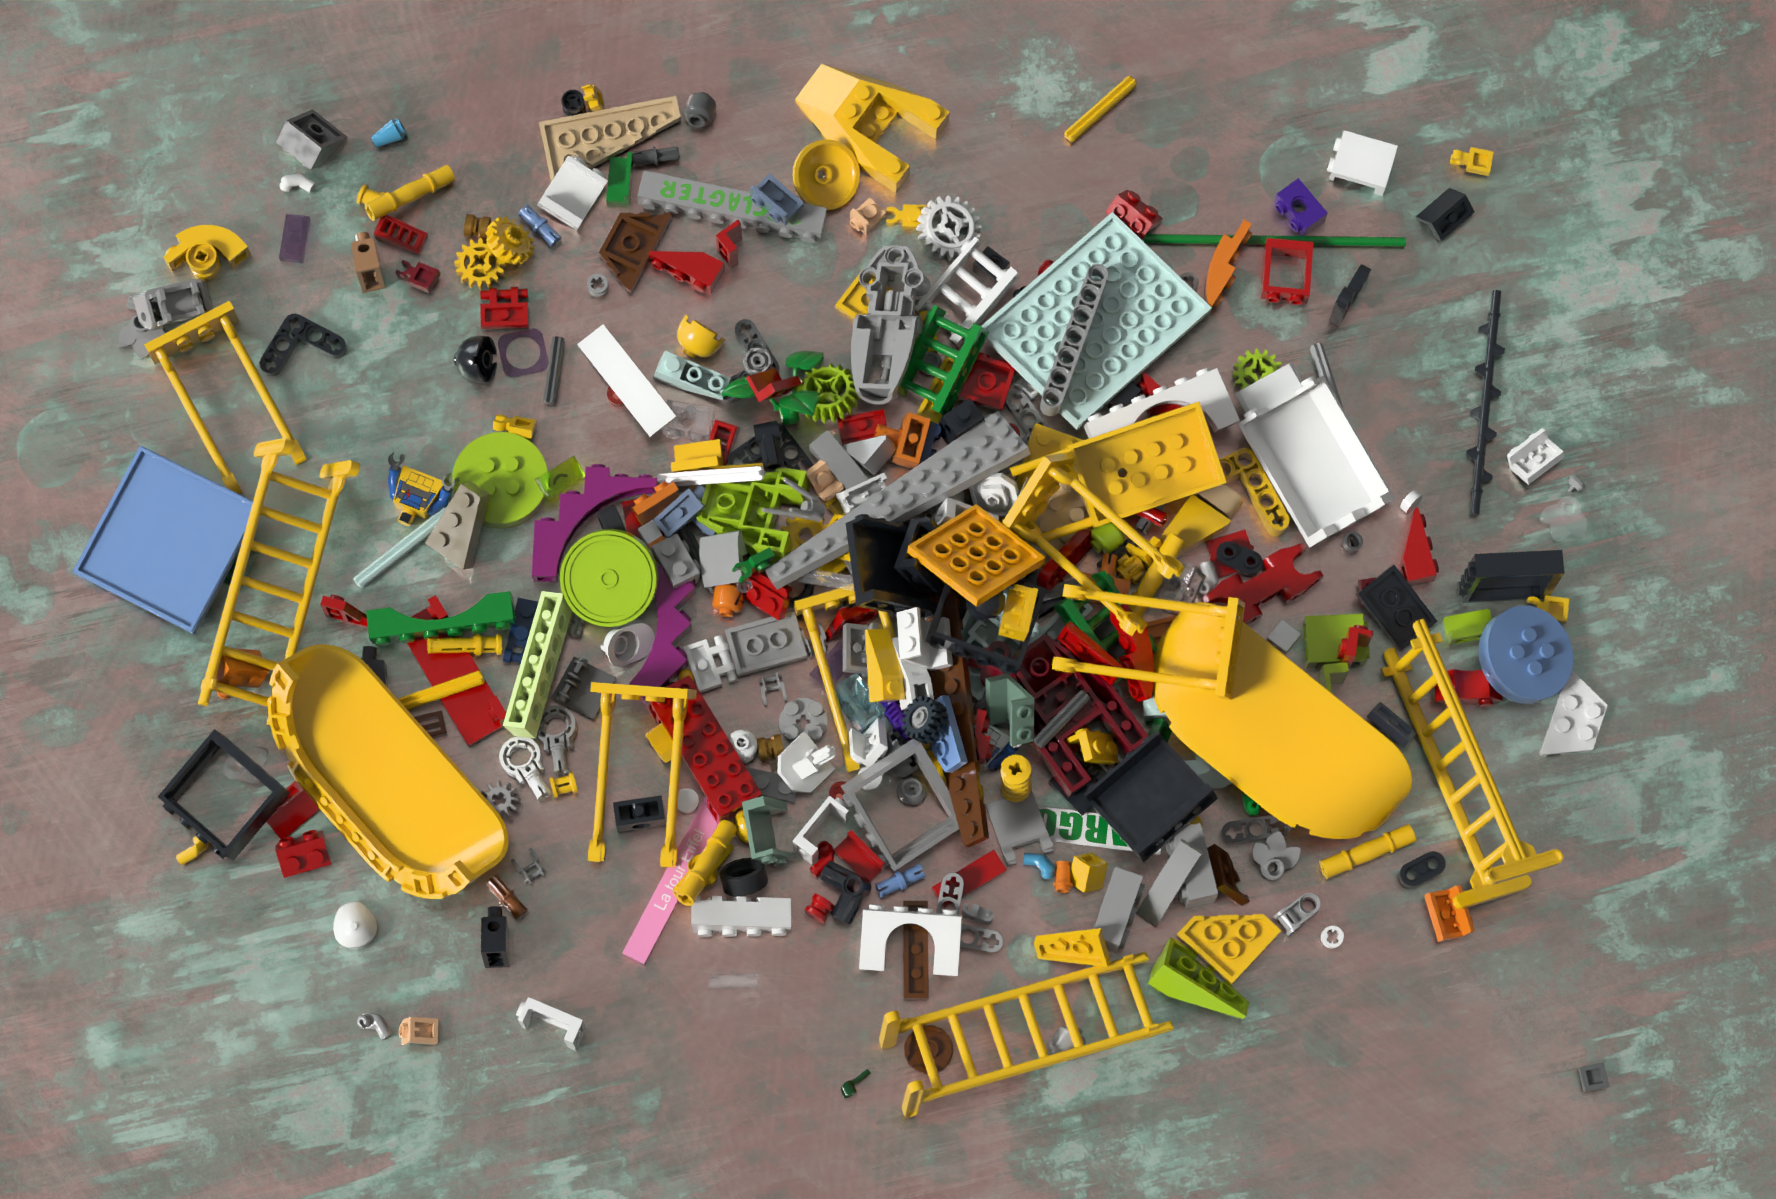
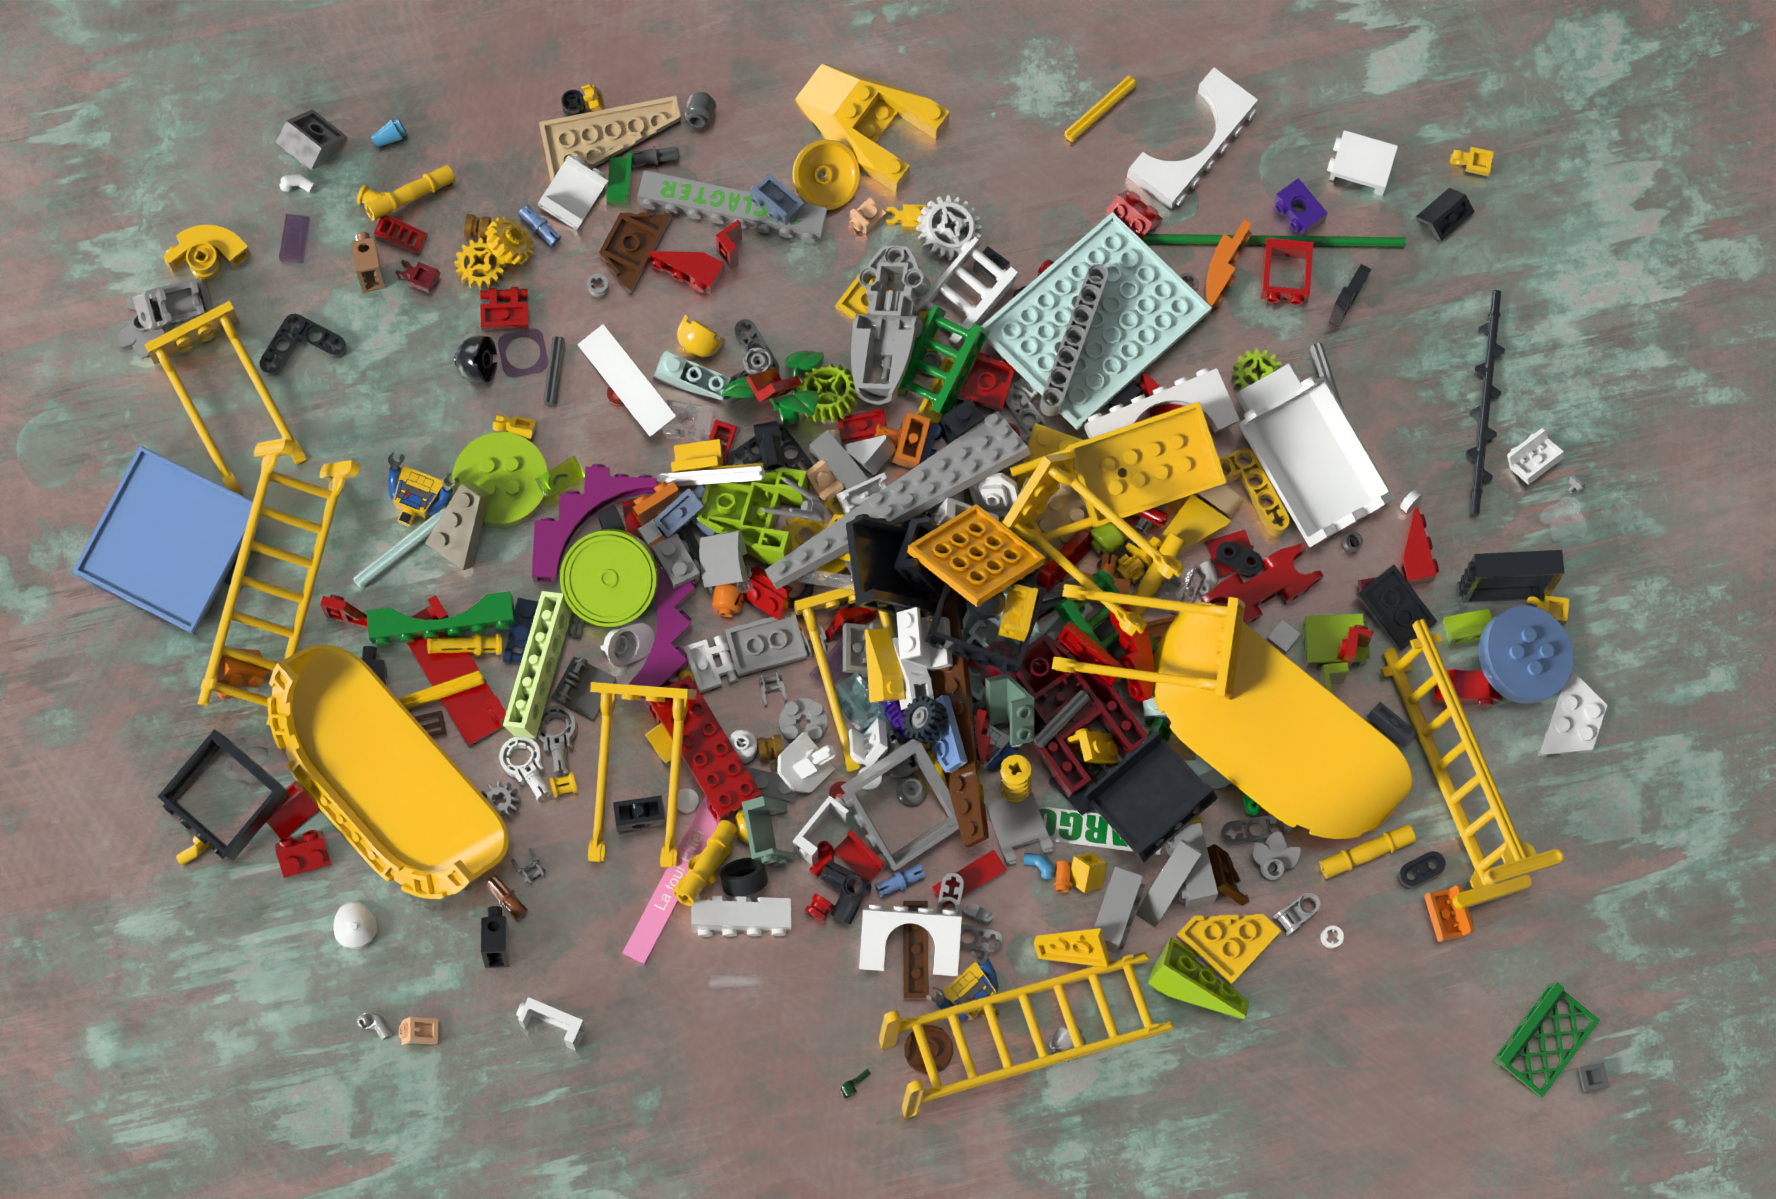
(757, 562): green plate -> none
(974, 983): none -> torso
(1171, 179): none -> white arch
(1528, 1027): none -> green fence

